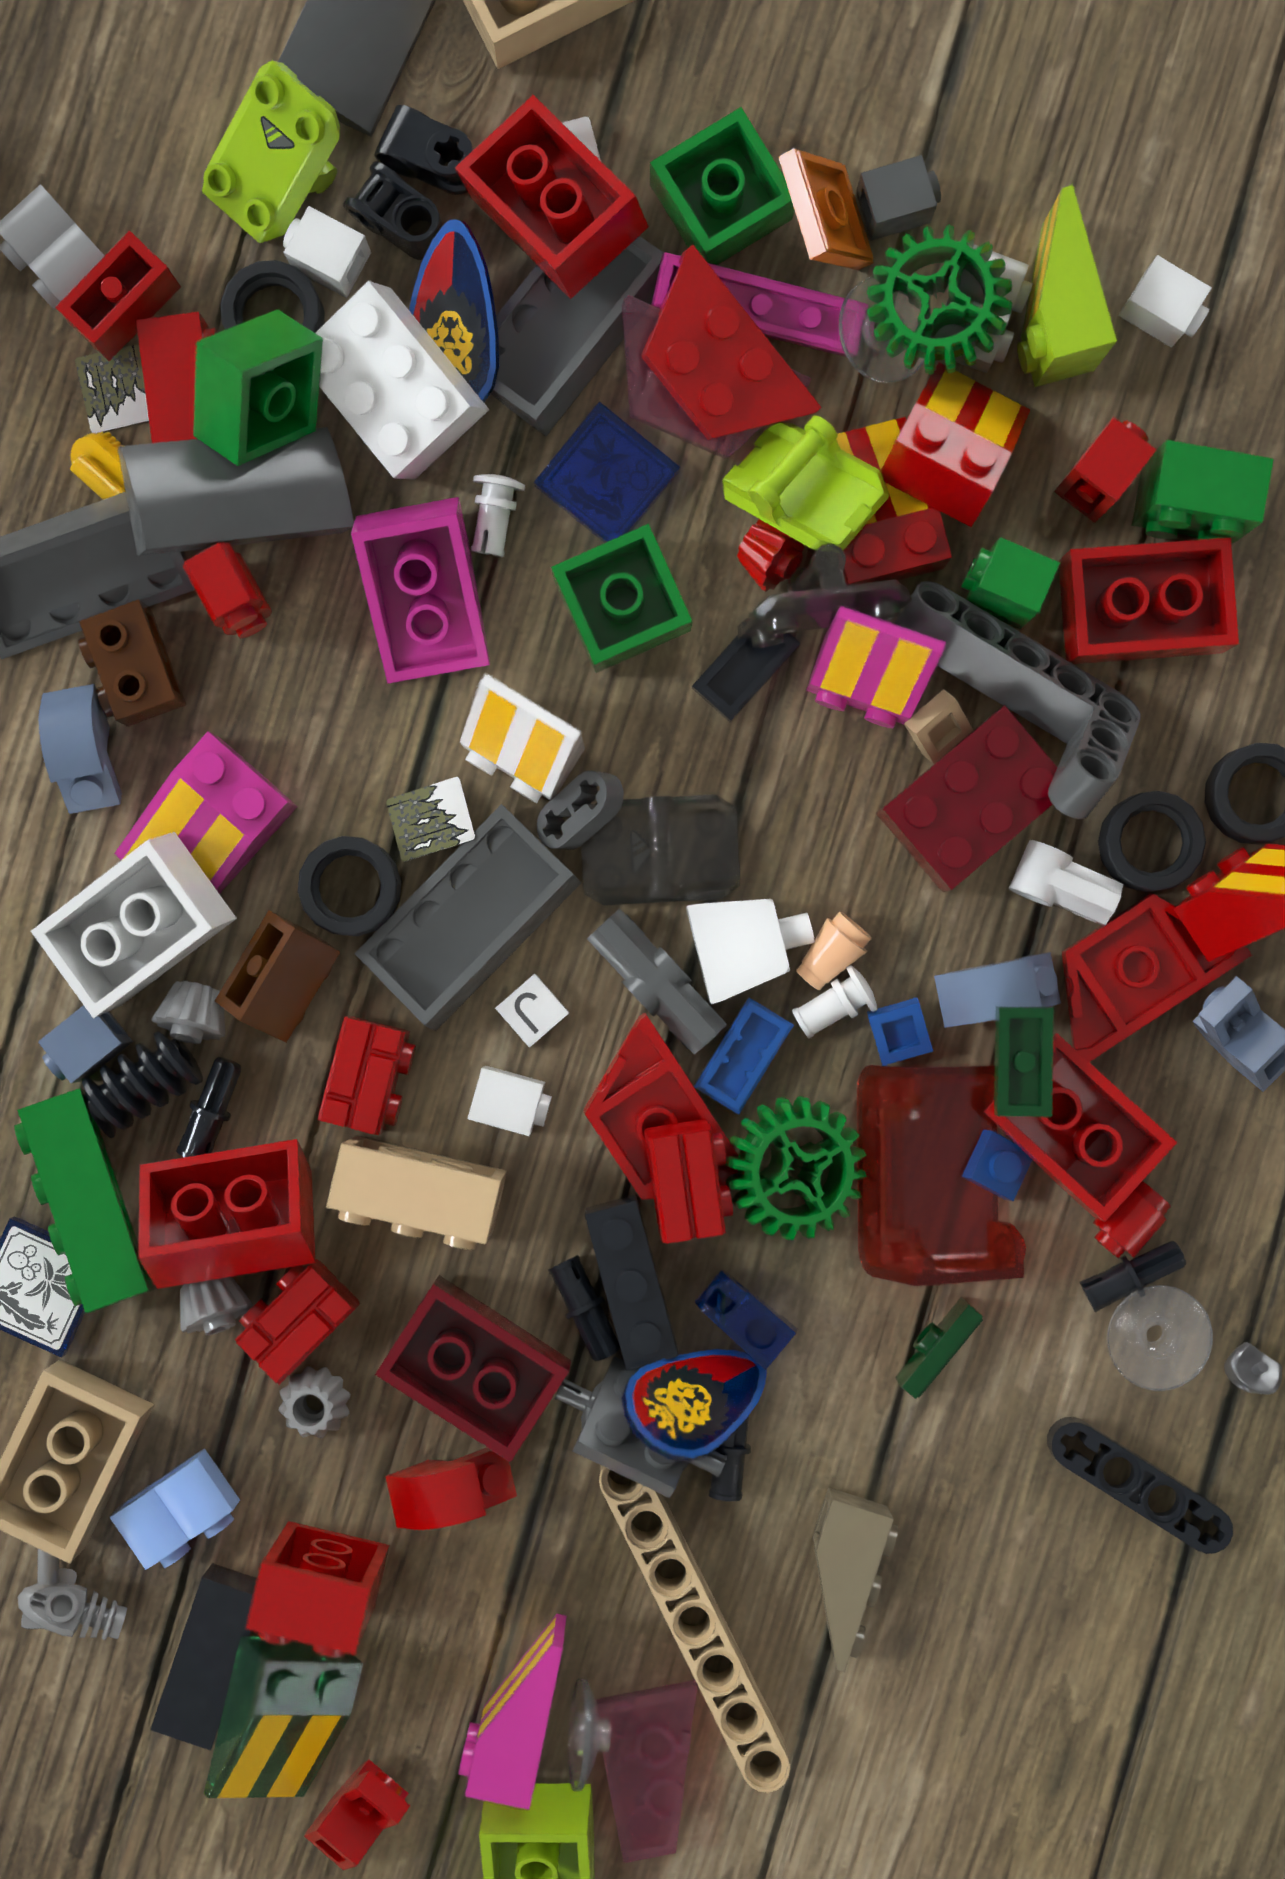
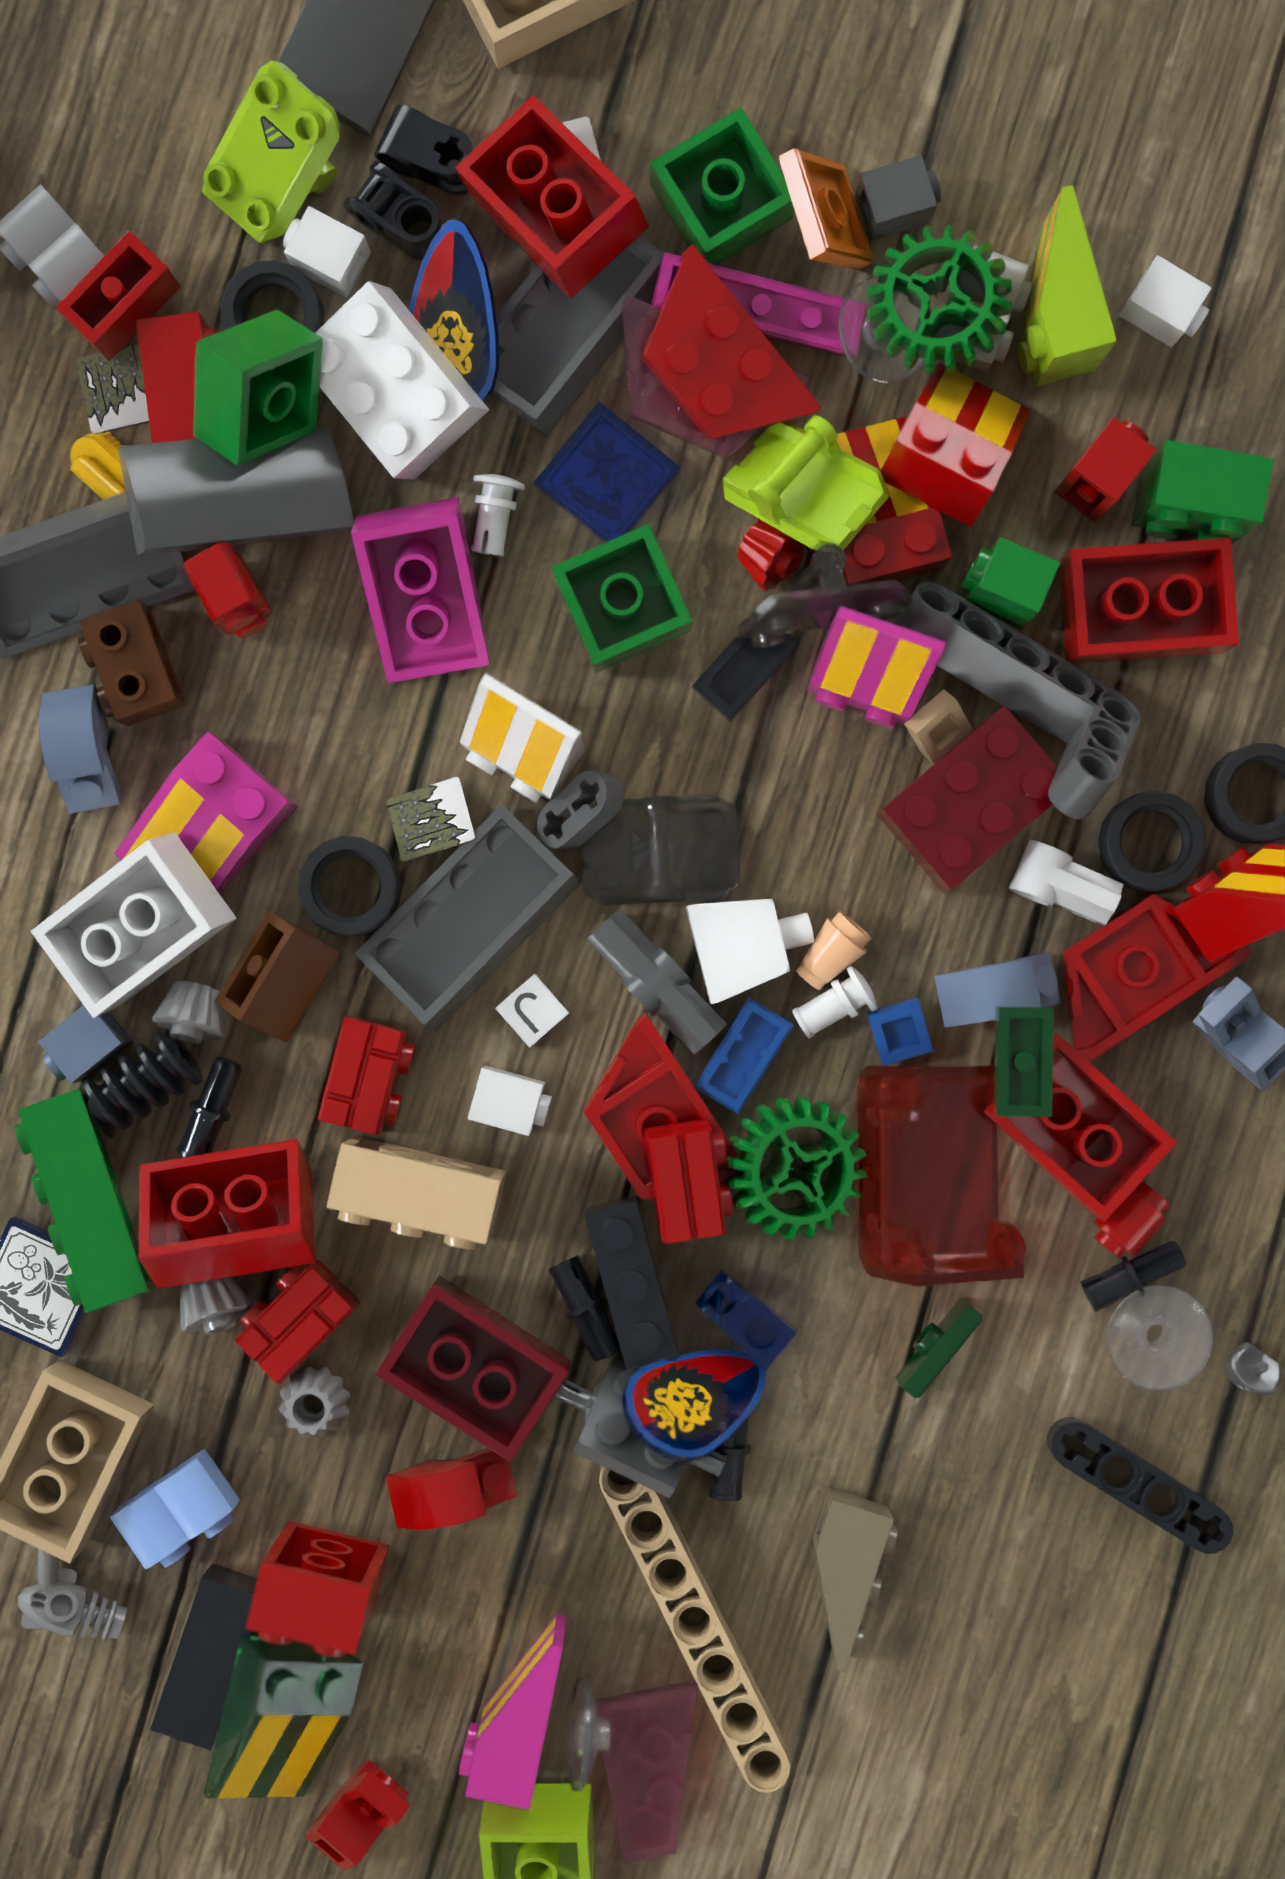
(997, 1165): blue plate -> none

